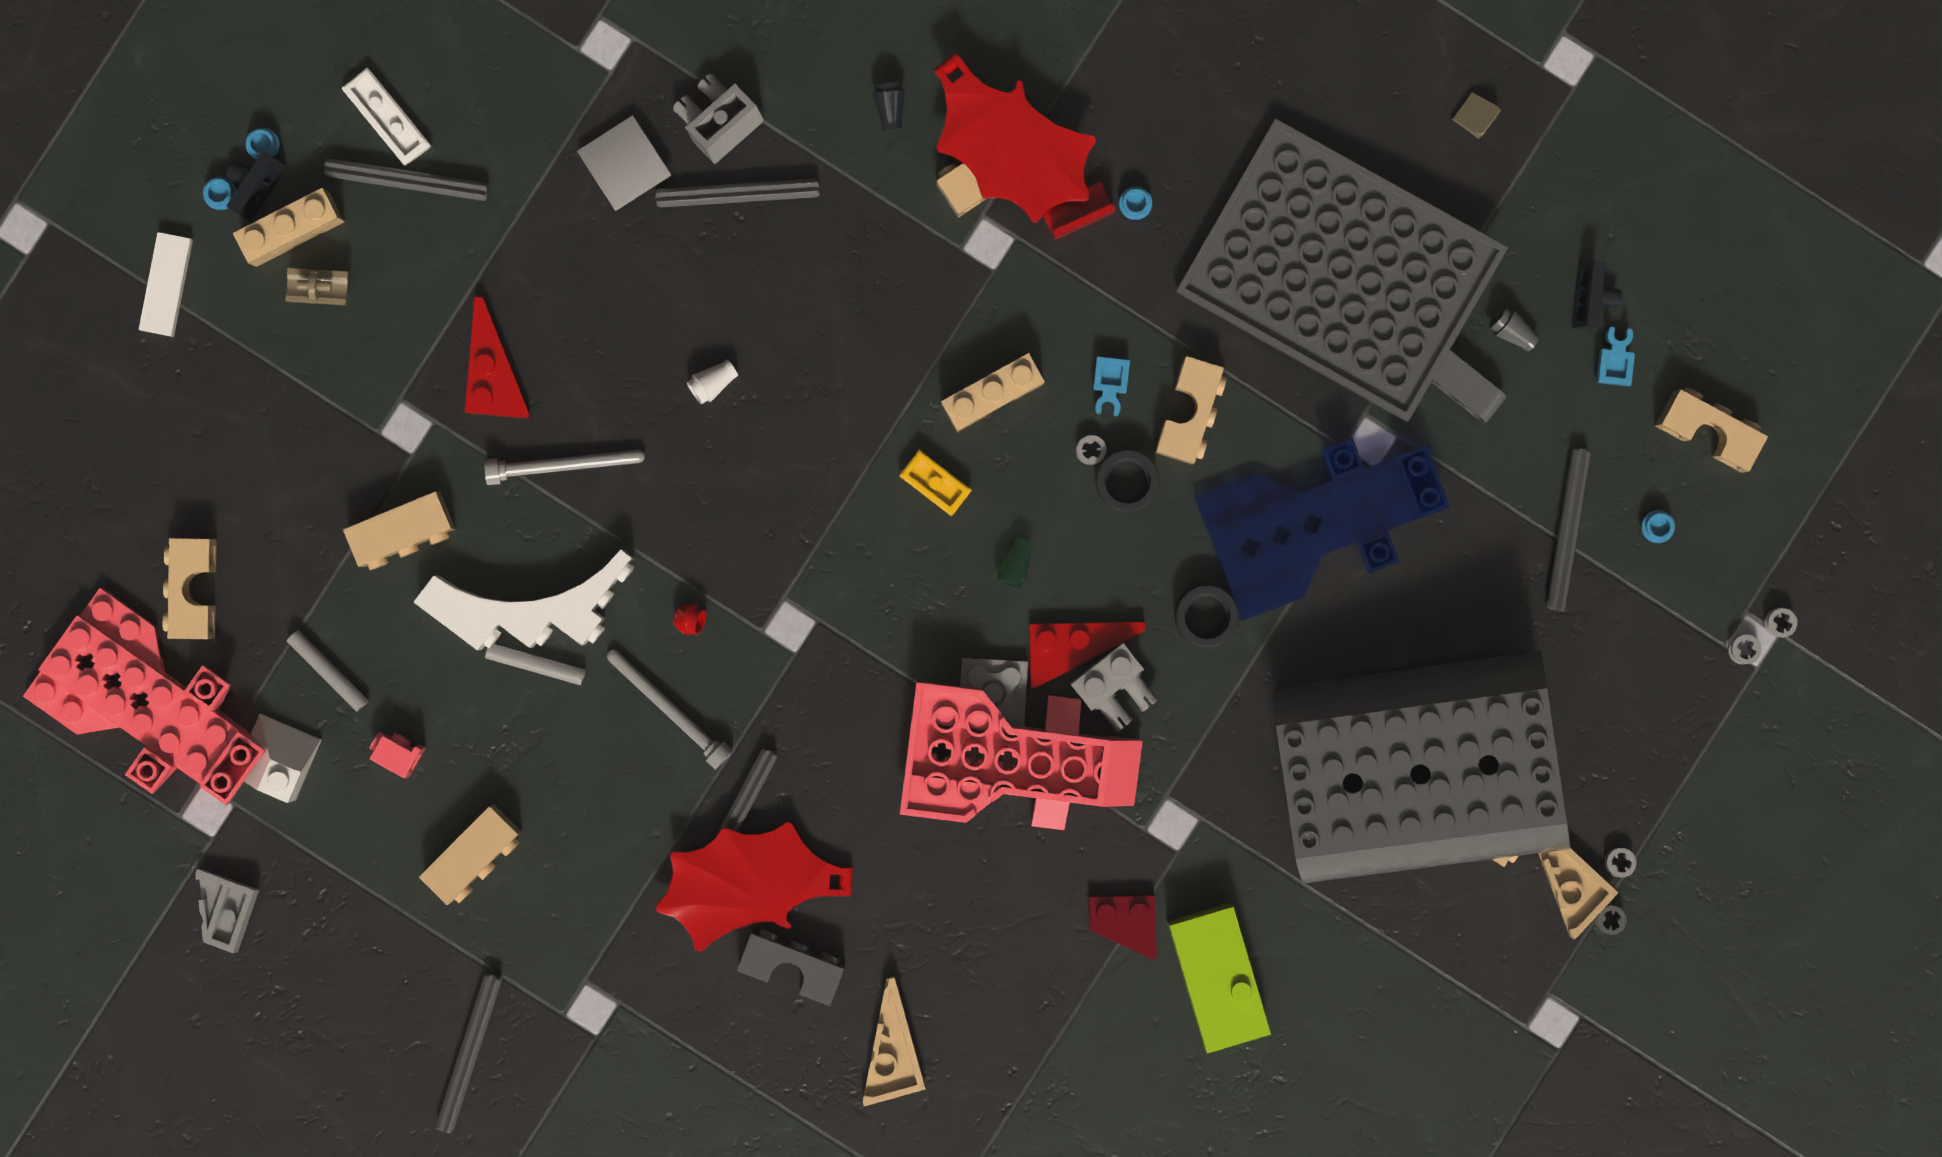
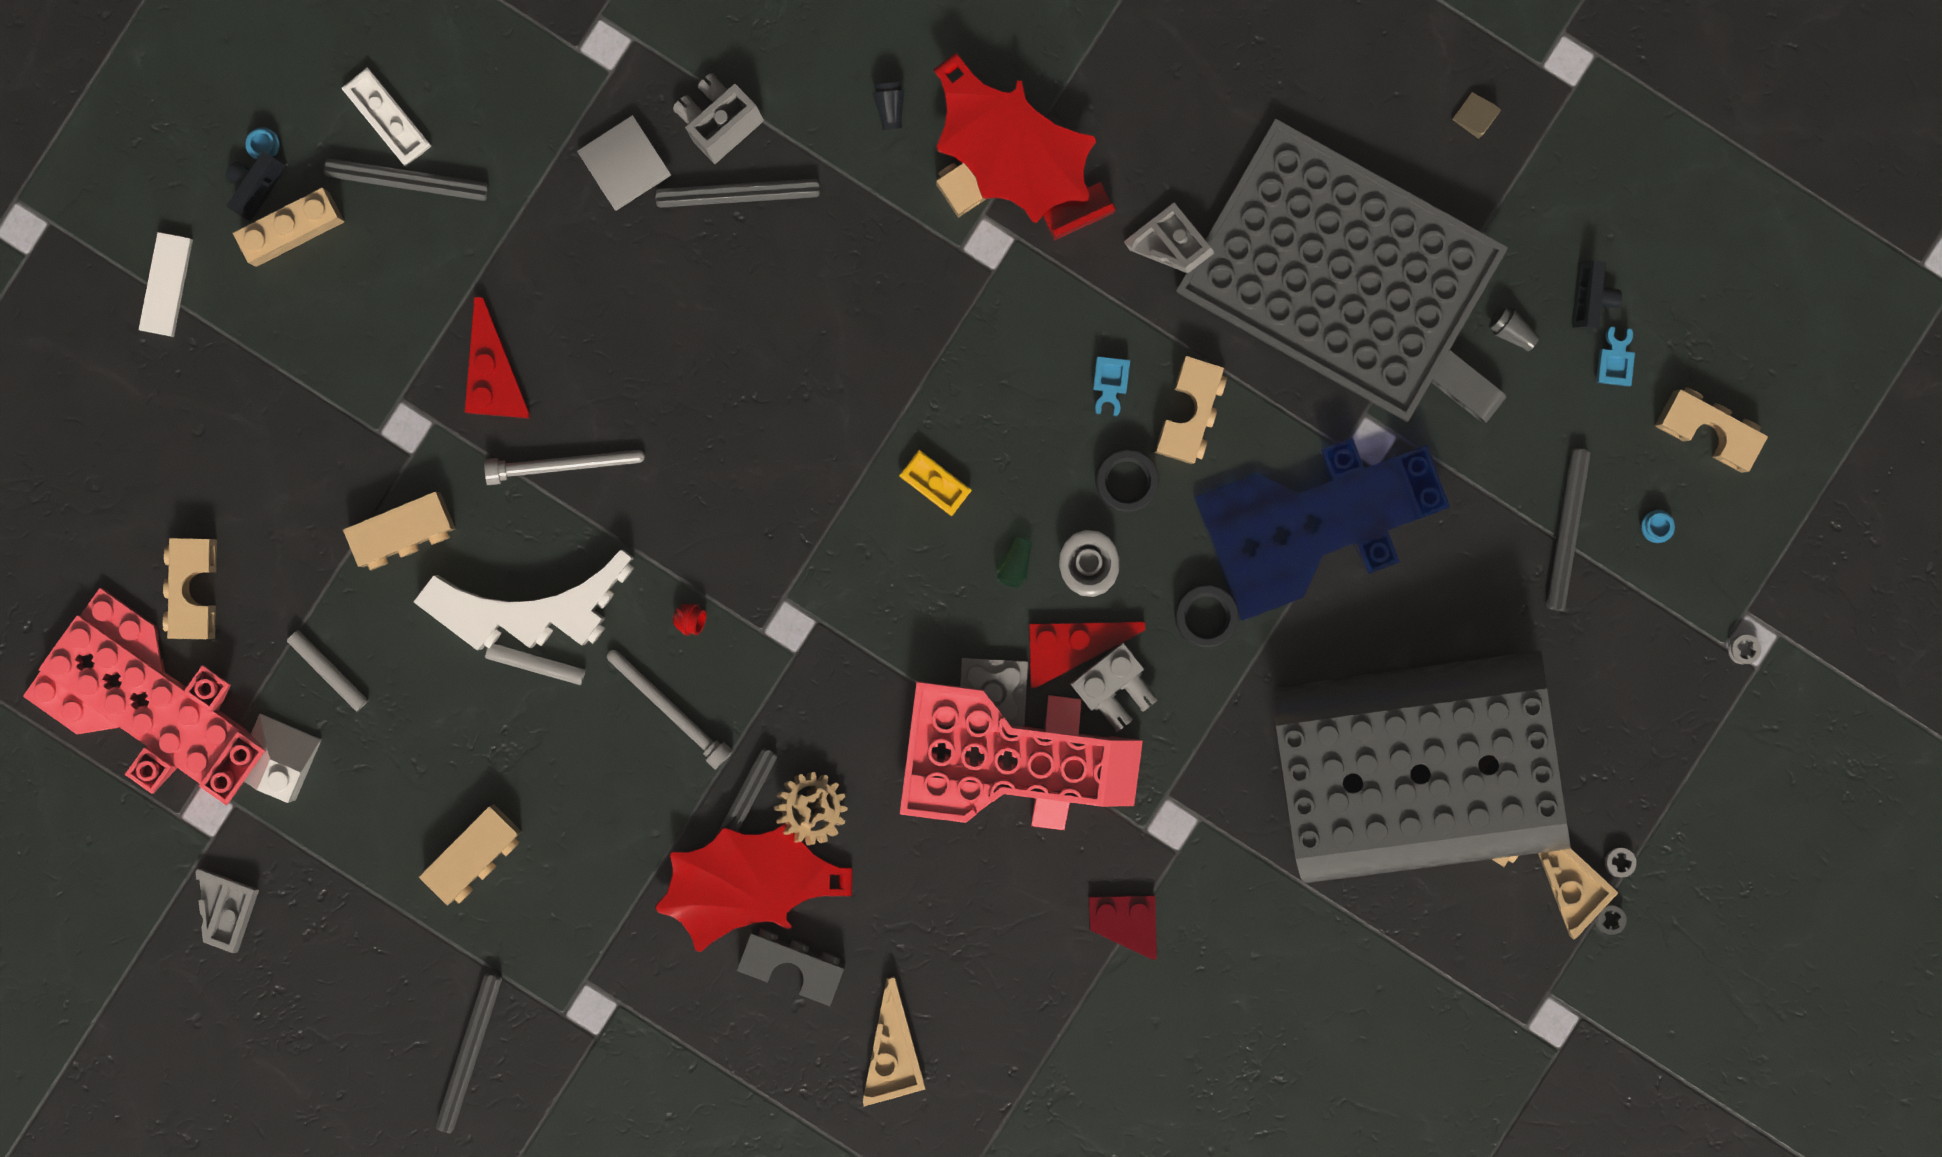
(218, 192): dark azure plate -> none
(317, 286): dark tan hips -> none
(395, 753): coral brick -> none
(712, 381): white cone -> none
(817, 797): none -> tan gear
(992, 392): tan arch -> none
(1089, 563): none -> light grey hat
(1092, 459): light grey bush -> none
(1135, 203): dark azure plate -> none
(1171, 241): none -> light grey wing
(1218, 978): lime brick -> none
(1771, 626): light grey bush -> none

